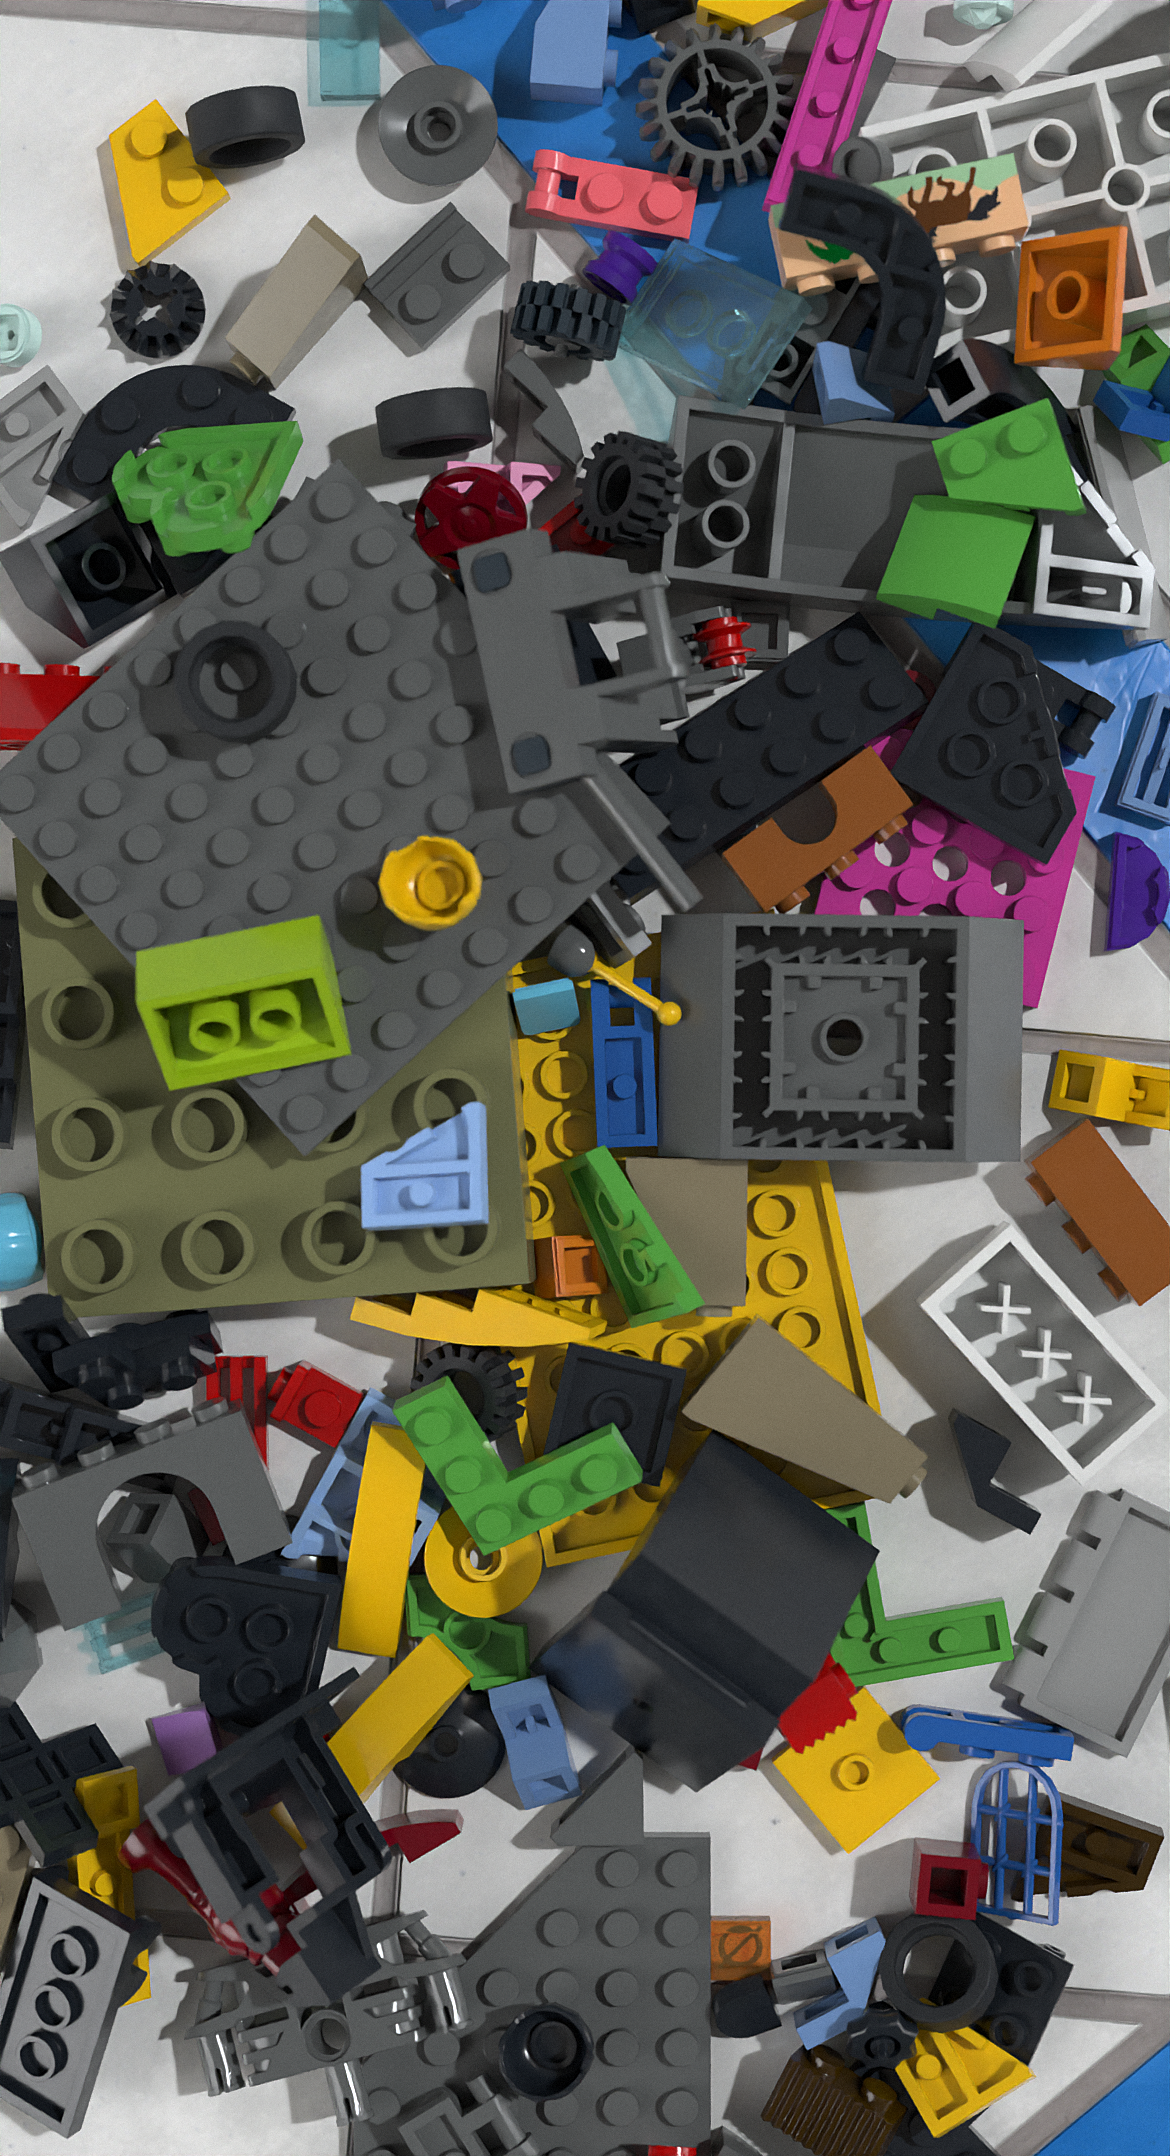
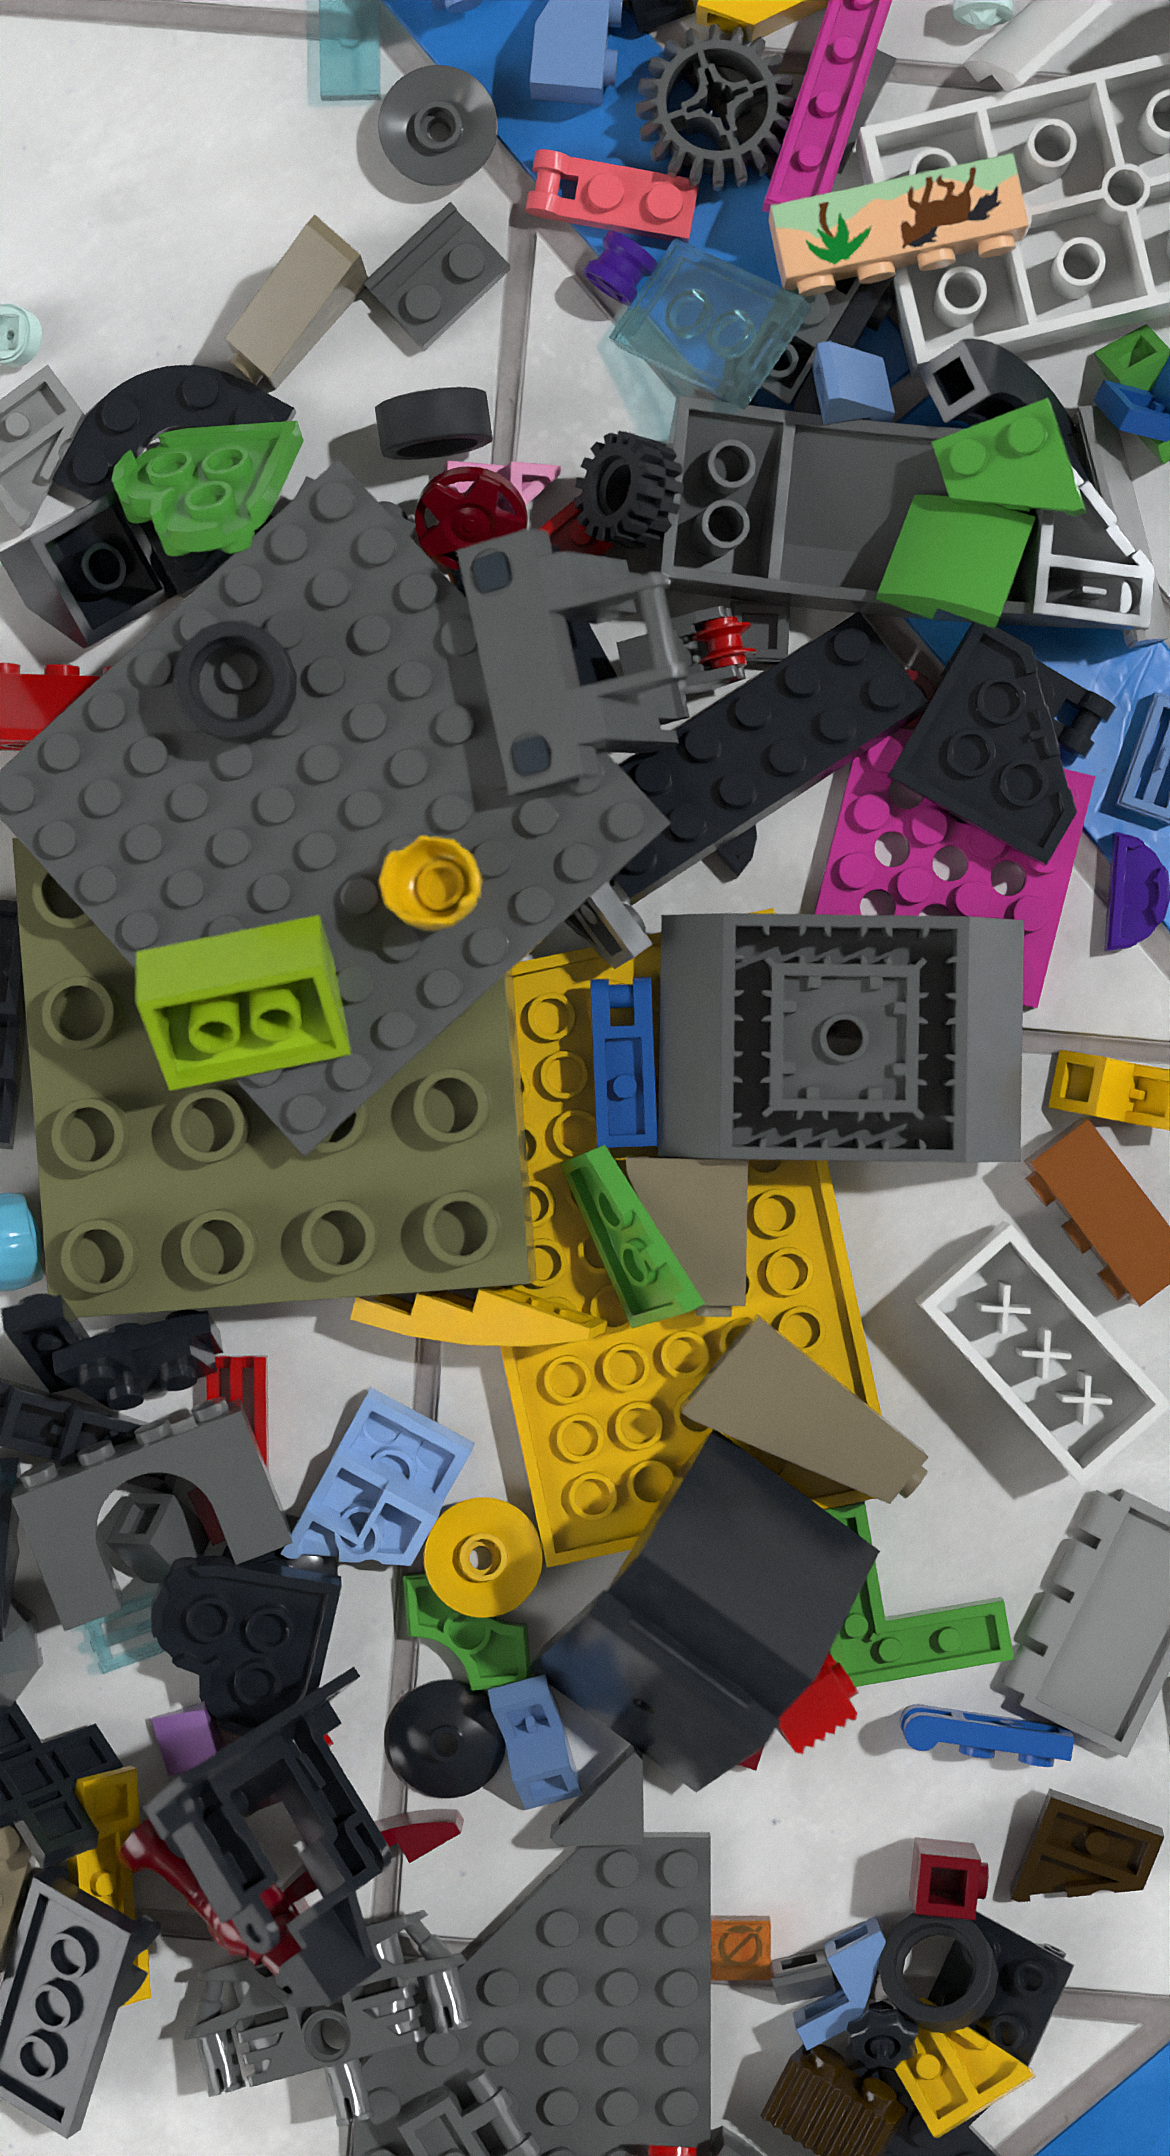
(151, 336): black gear -> none
(160, 182): yellow wing -> none
(245, 127): black tyre -> none
(314, 1402): red bracket -> none
(381, 1543): yellow slope -> none
(392, 1720): yellow slope -> none
(432, 1178): light blue wing -> none
(493, 1376): black tyre -> none
(513, 1504): bright green plate -> none
(546, 1006): medium azure slope -> none
(546, 2052): black hair -> none
(554, 426): dark grey slope -> none
(568, 320): black wheel -> none
(568, 1267): orange slope -> none
(578, 954): hinge -> none
(619, 1389): black plate -> none
(643, 840): dark grey bar -> none
(745, 2008): black tile -> none
(858, 1774): yellow plate -> none
(864, 160): dark grey tile -> none
(864, 805): dark orange arch -> none
(896, 249): black plate -> none
(980, 1456): black slope -> none
(1030, 1819): blue window -> none
(1071, 299): orange slope -> none

